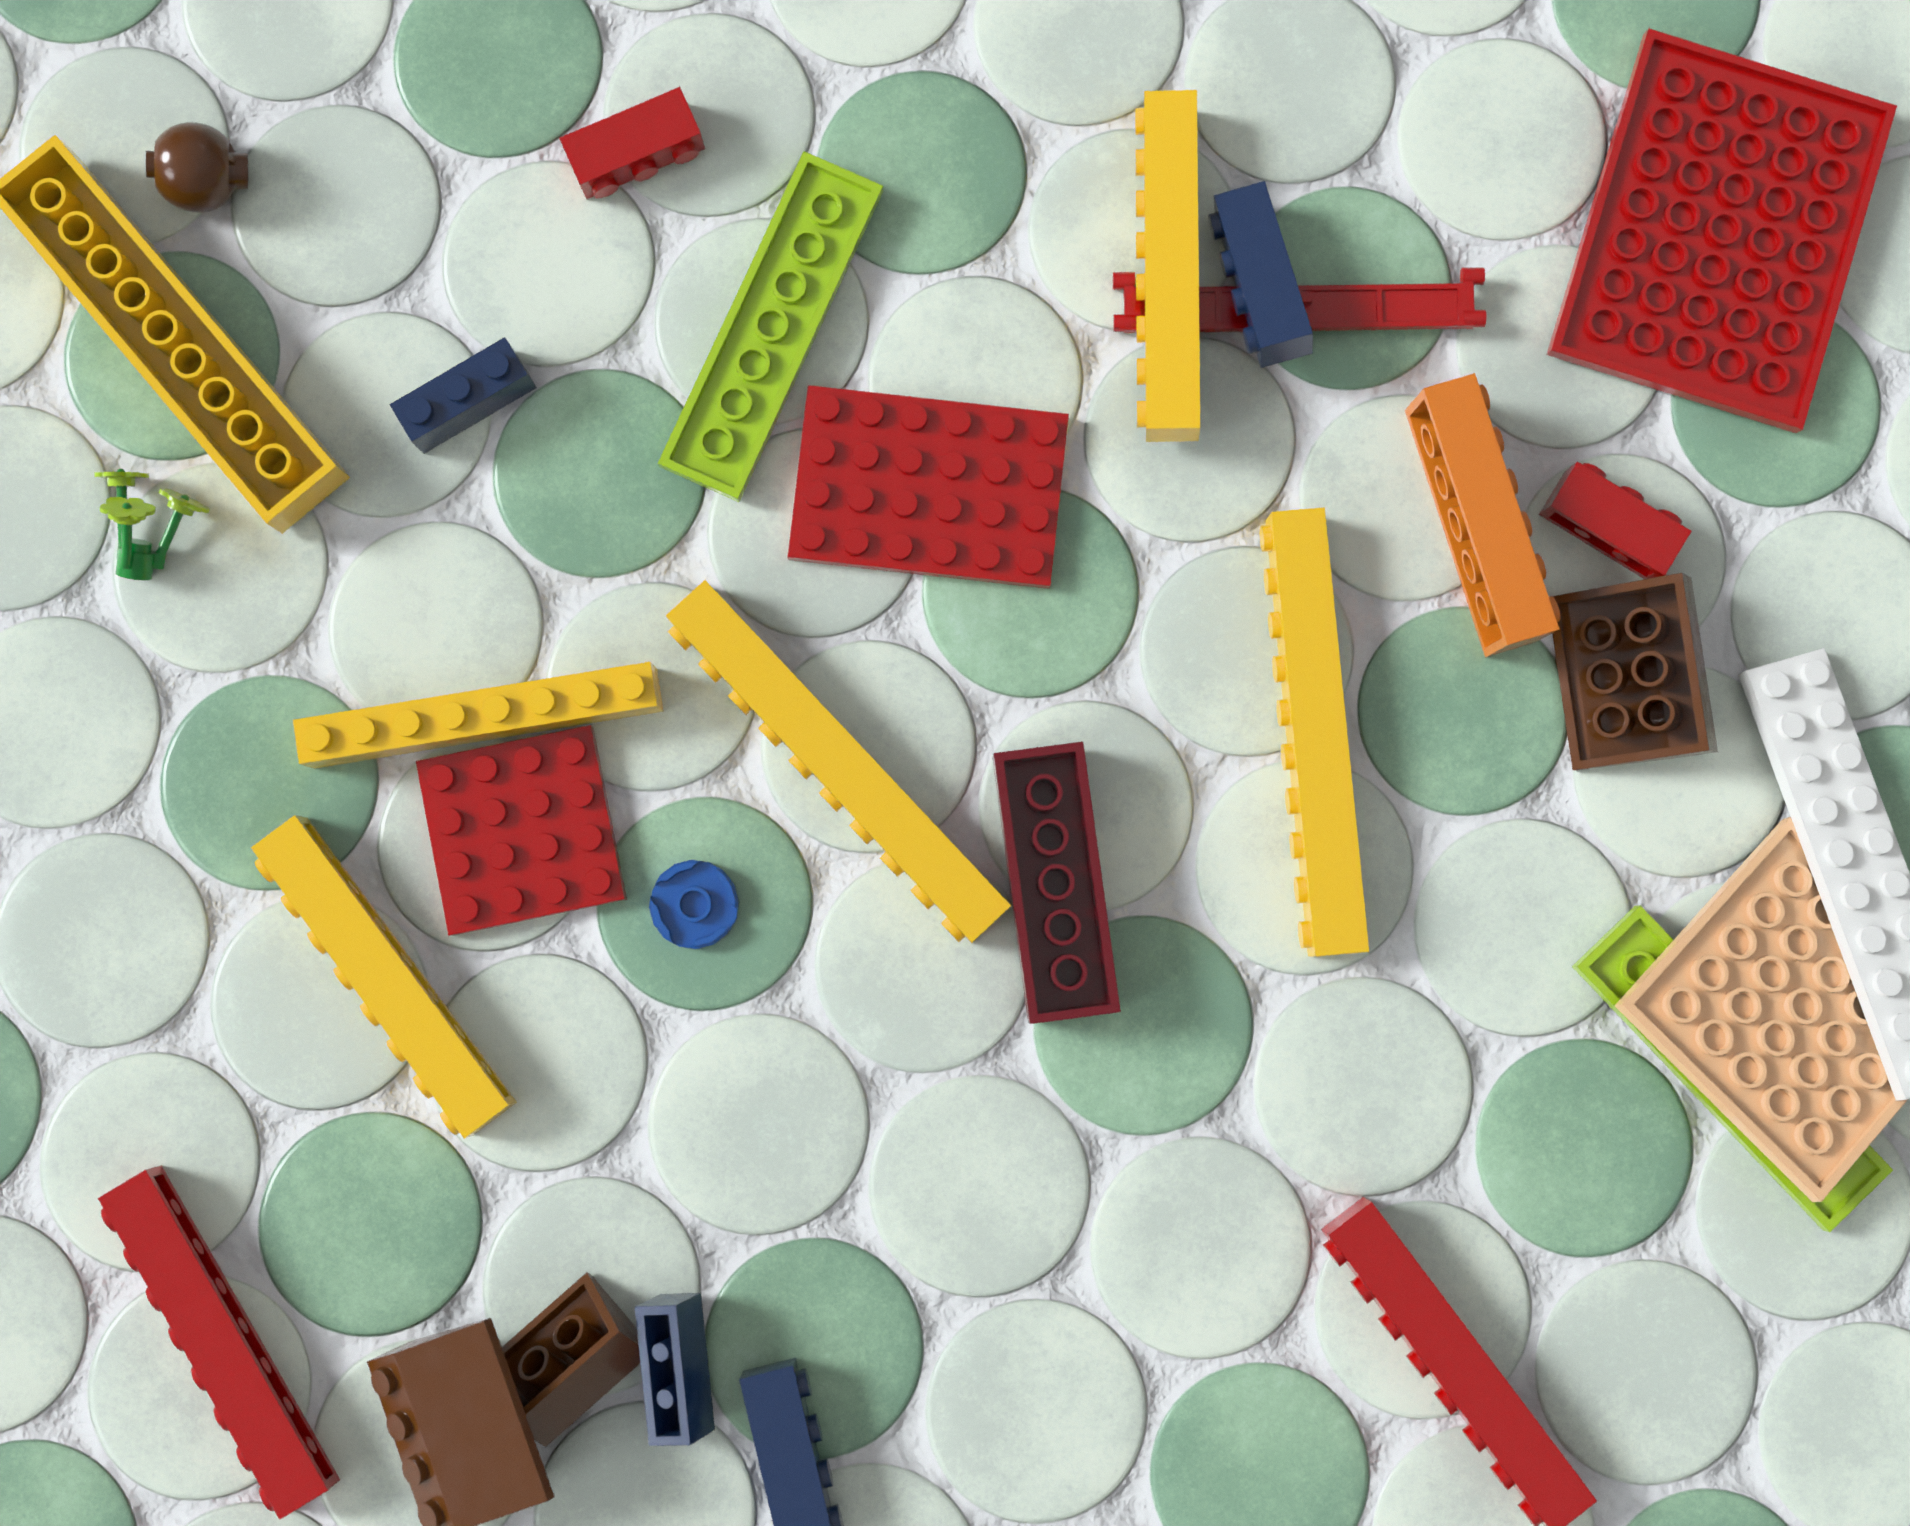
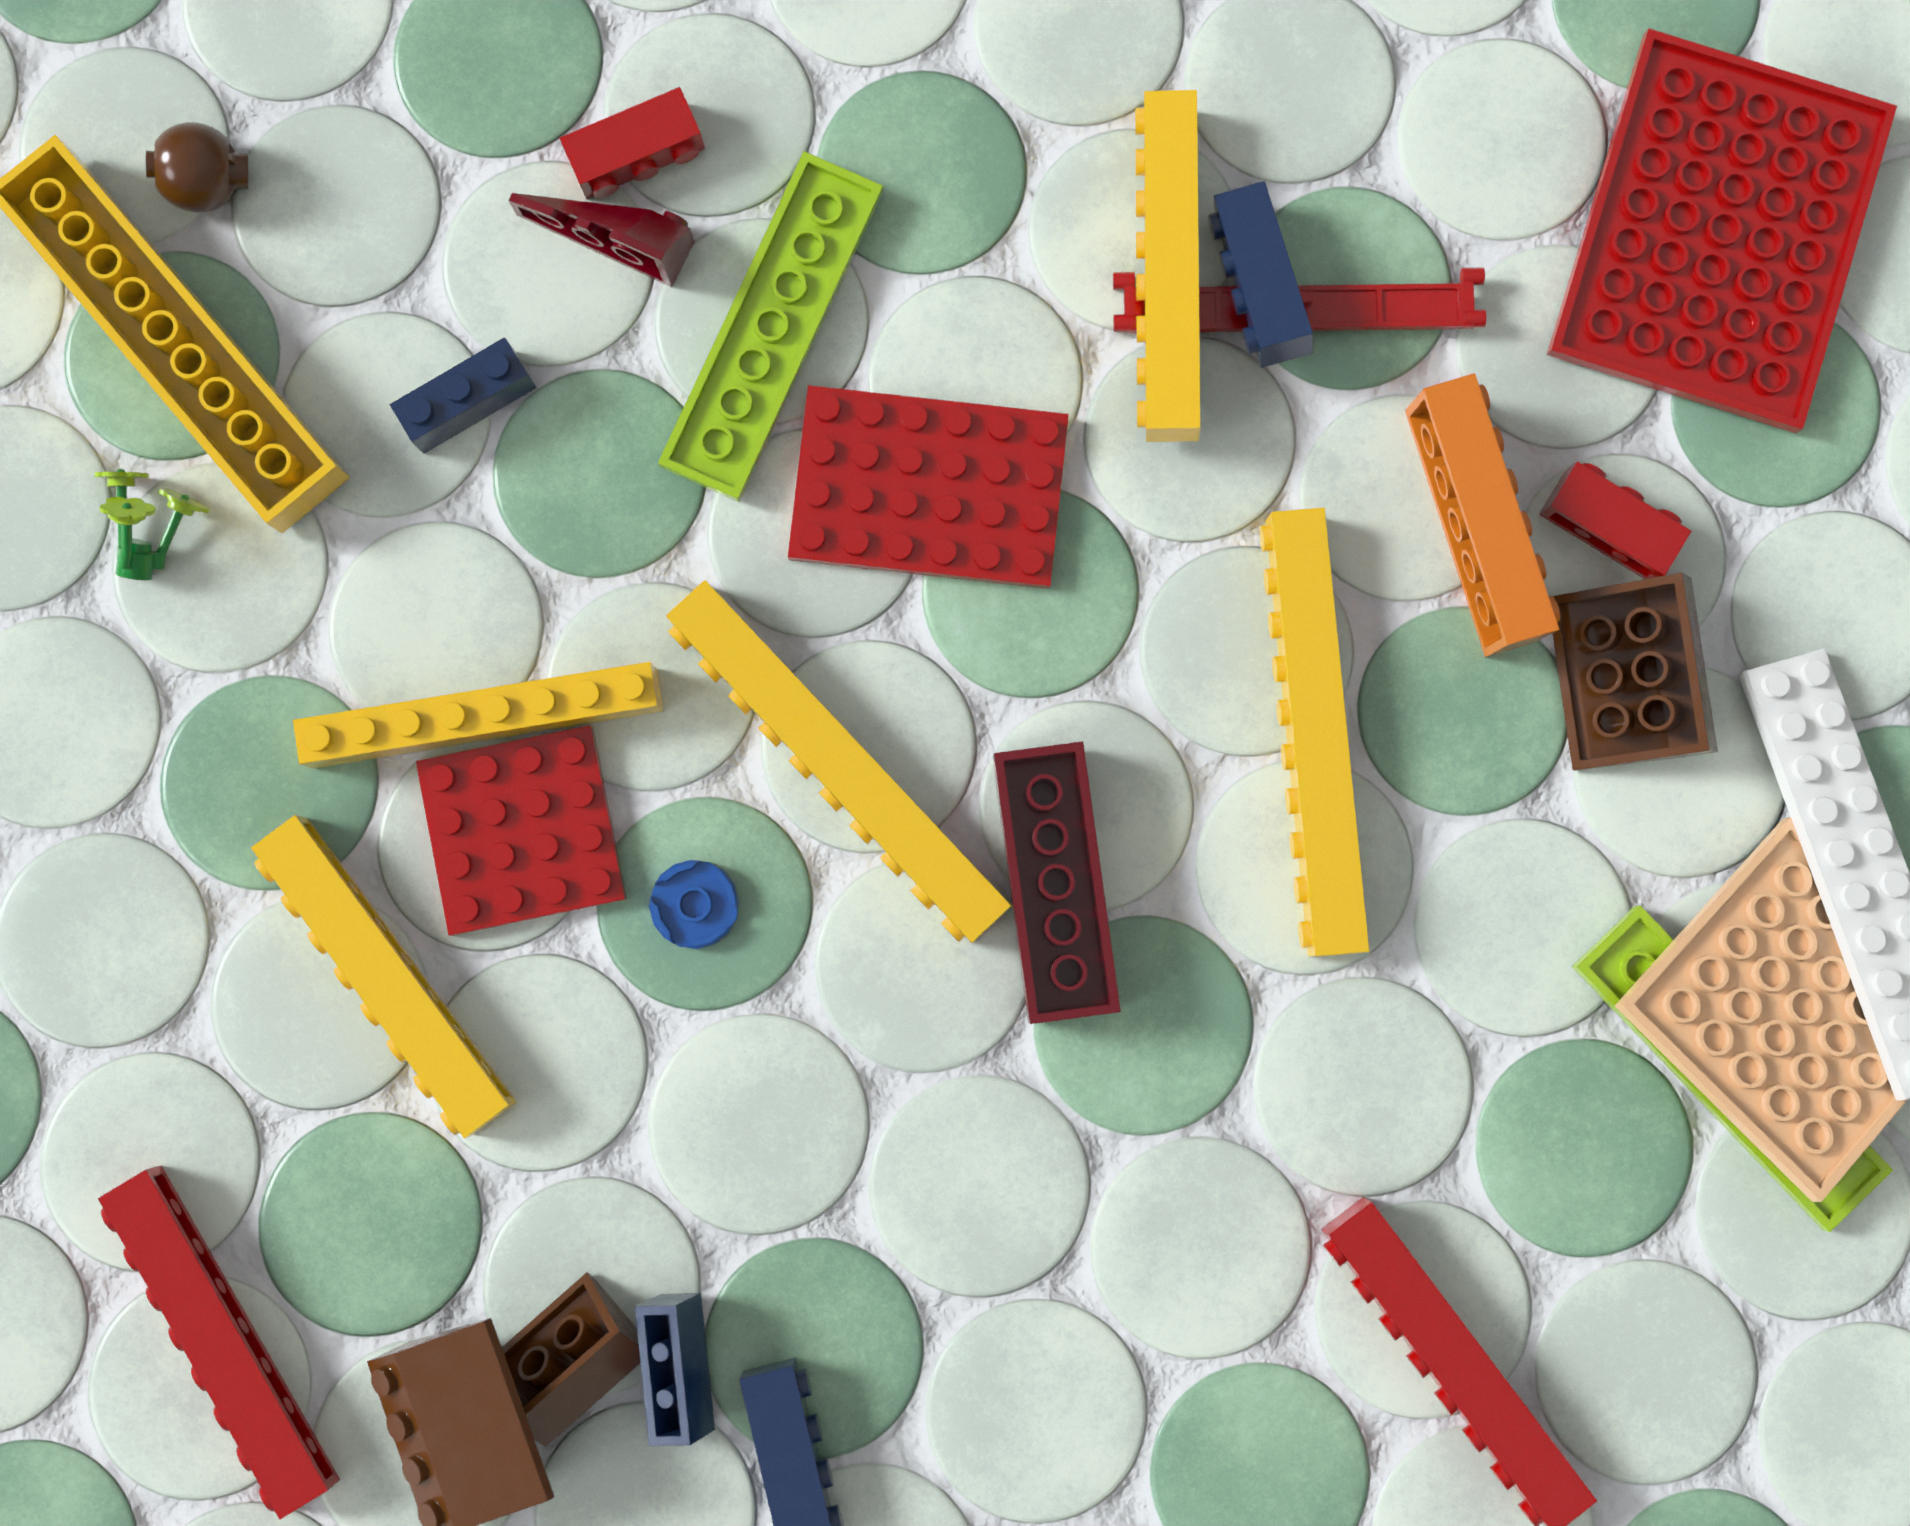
(629, 235): none -> dark red wedge

